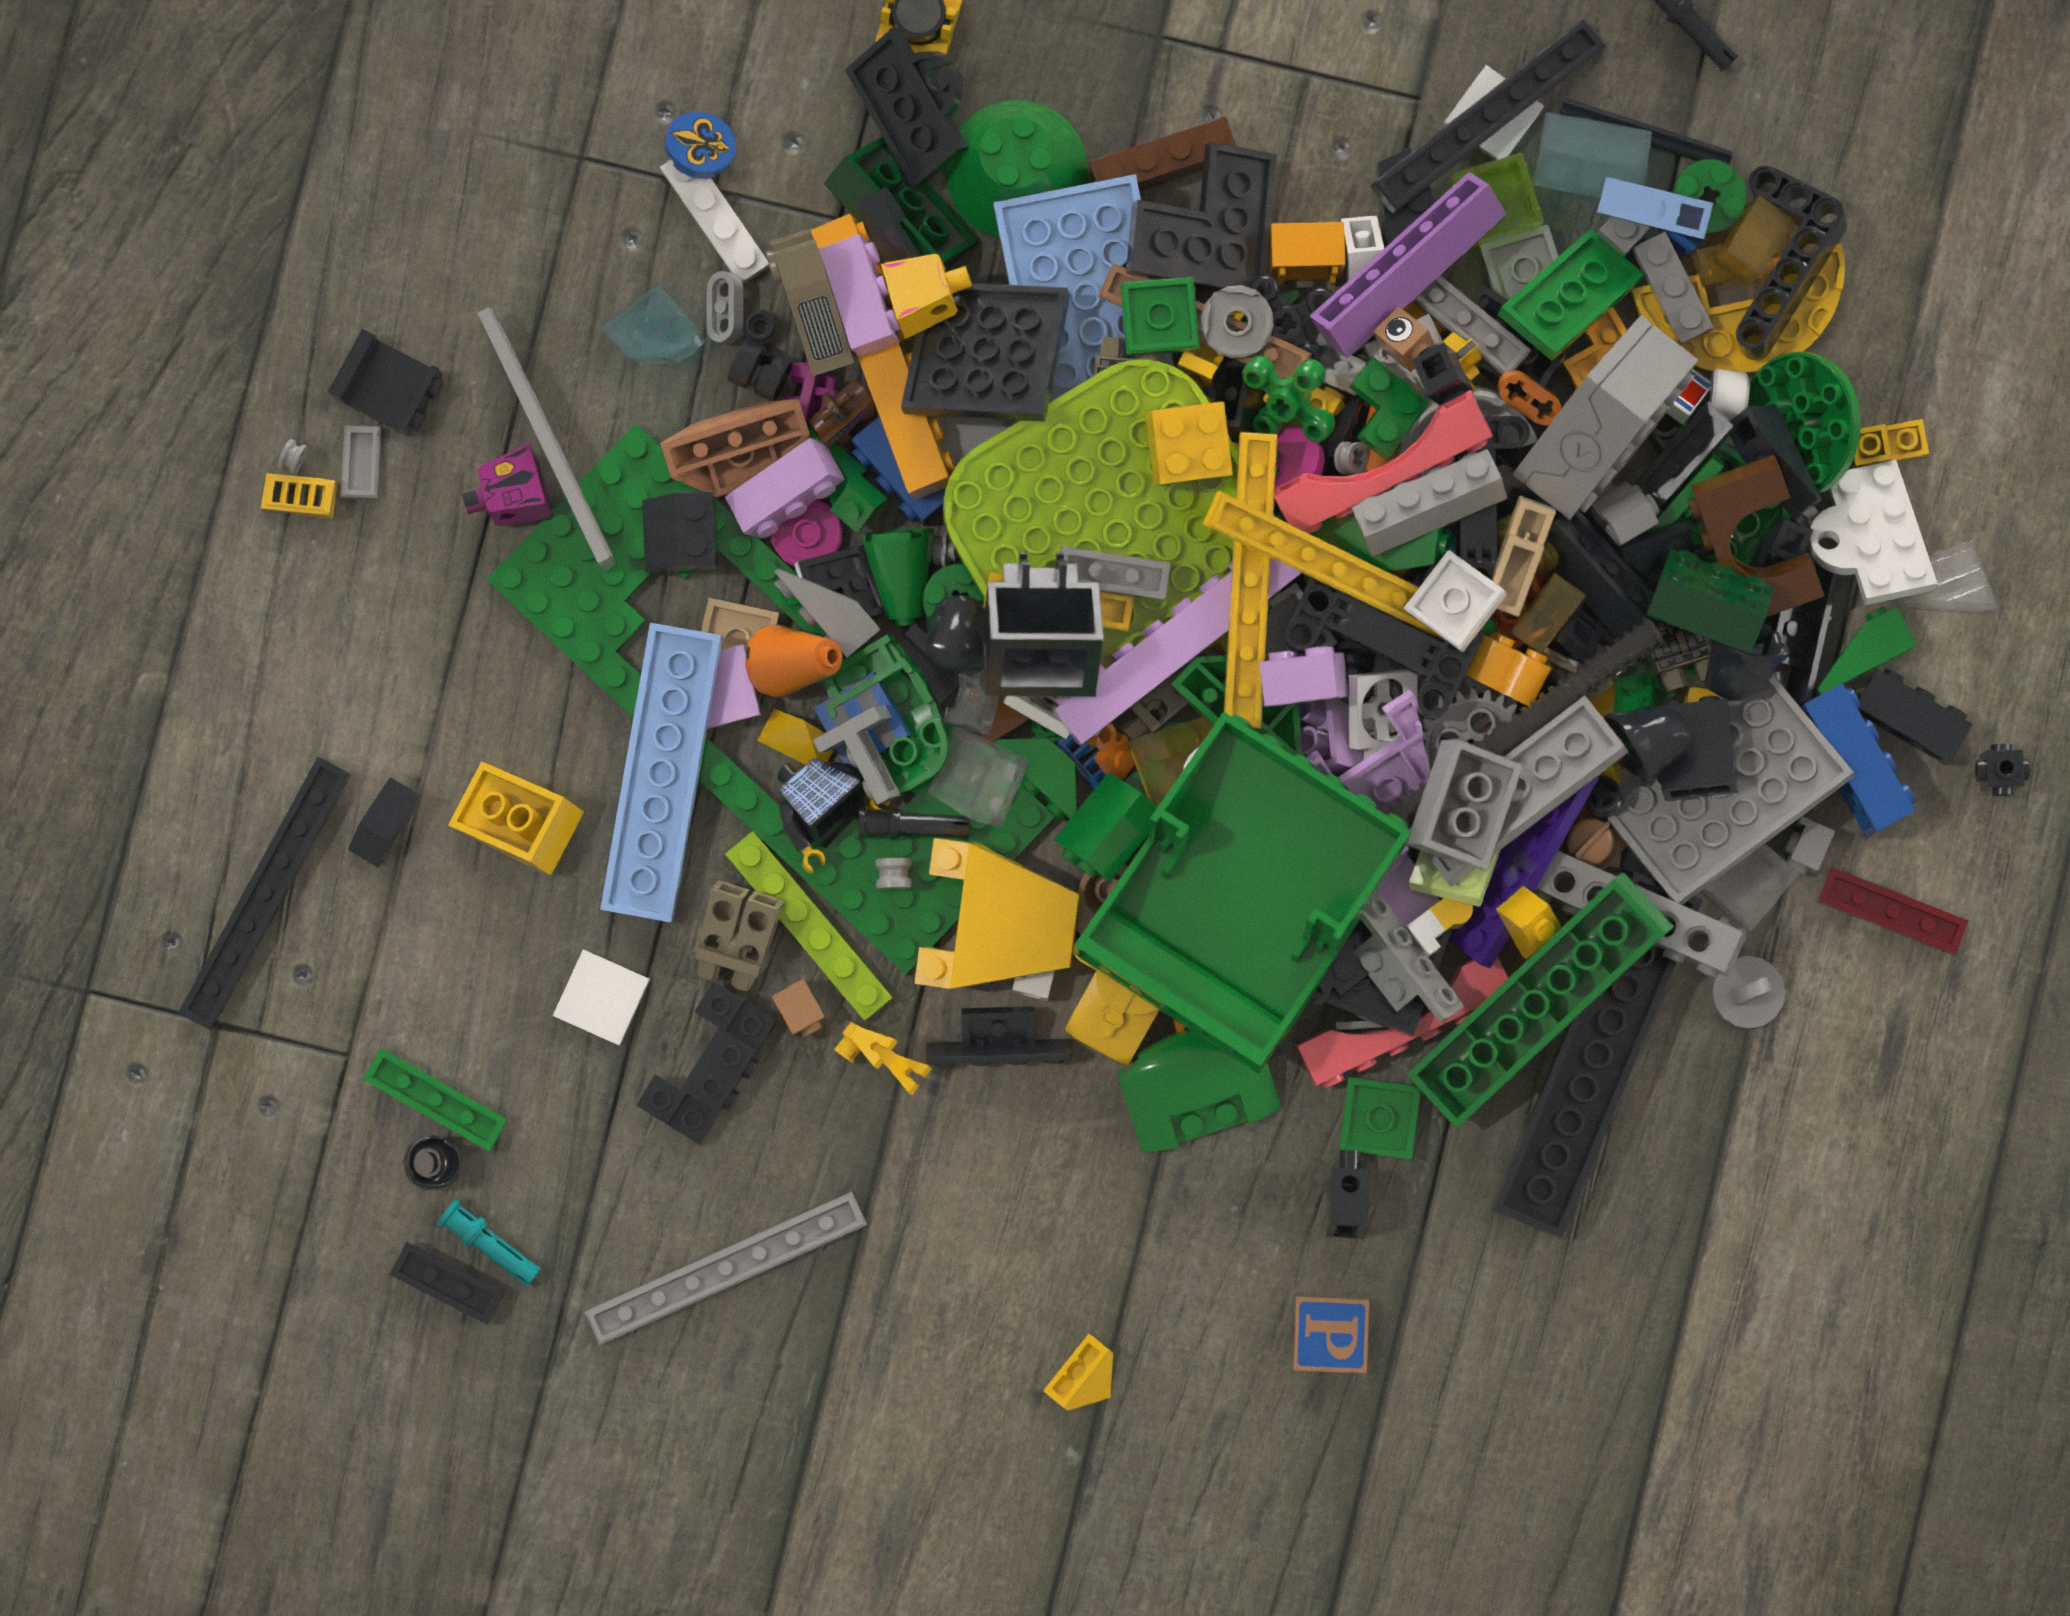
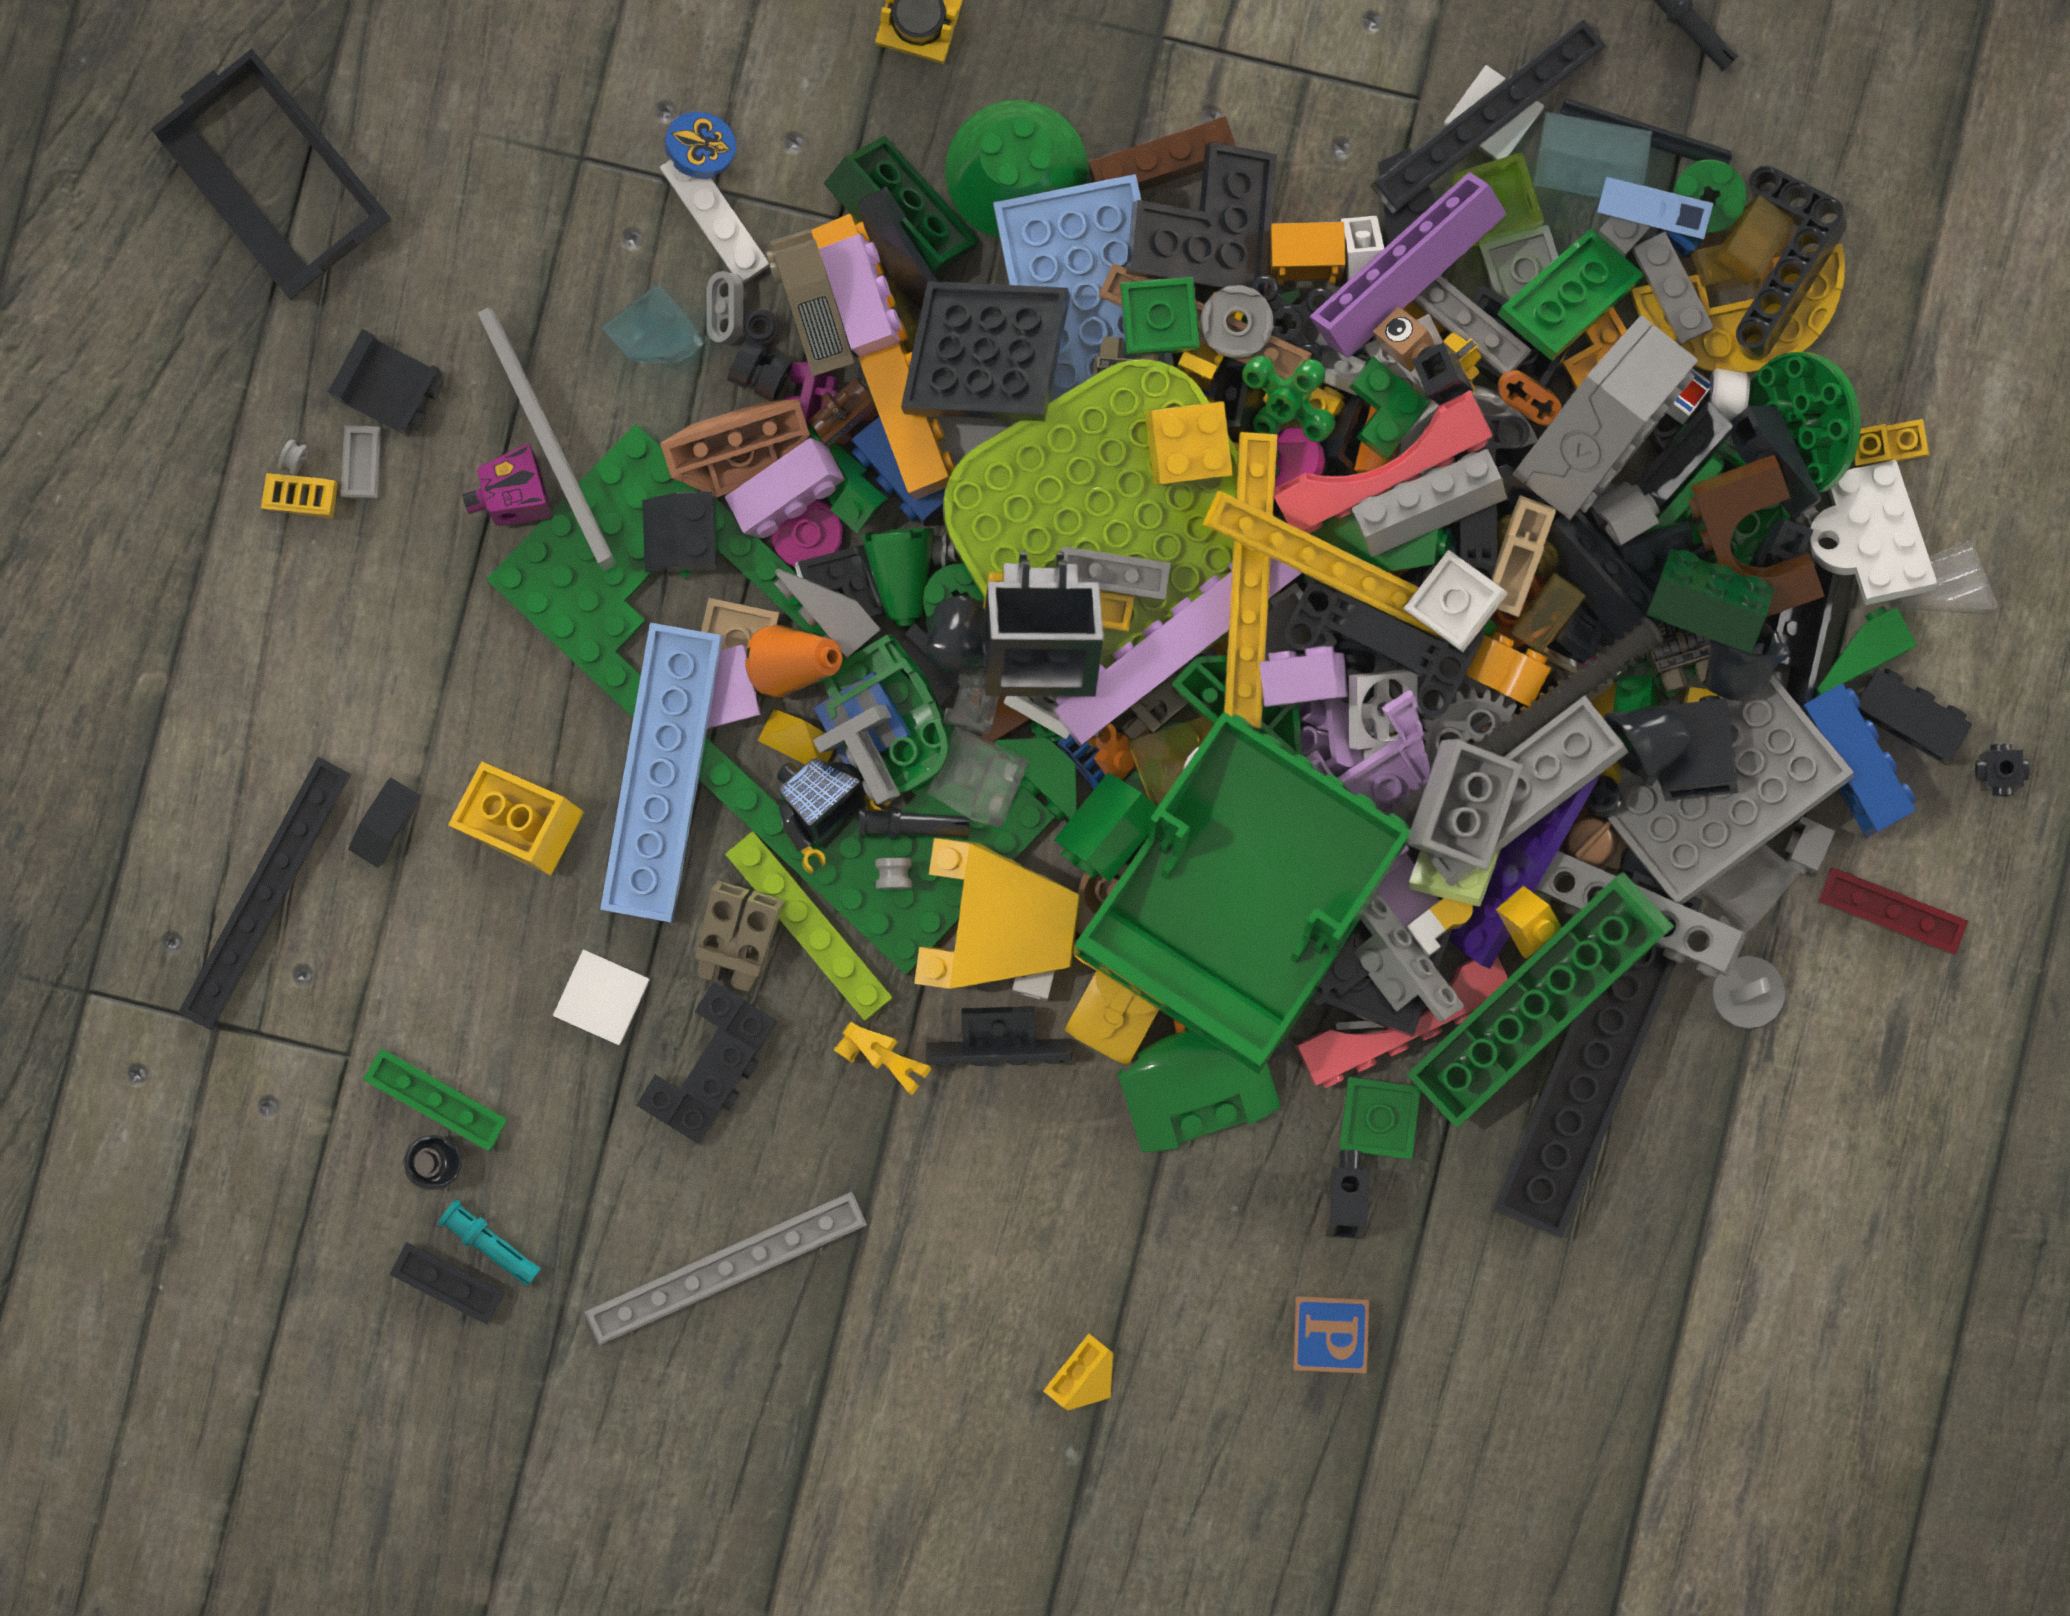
(232, 200): none -> black piece
(799, 1009): medium nougat brick -> none
(911, 104): black plate -> none
(923, 291): yellow torso -> none
(1351, 458): light grey bush -> none

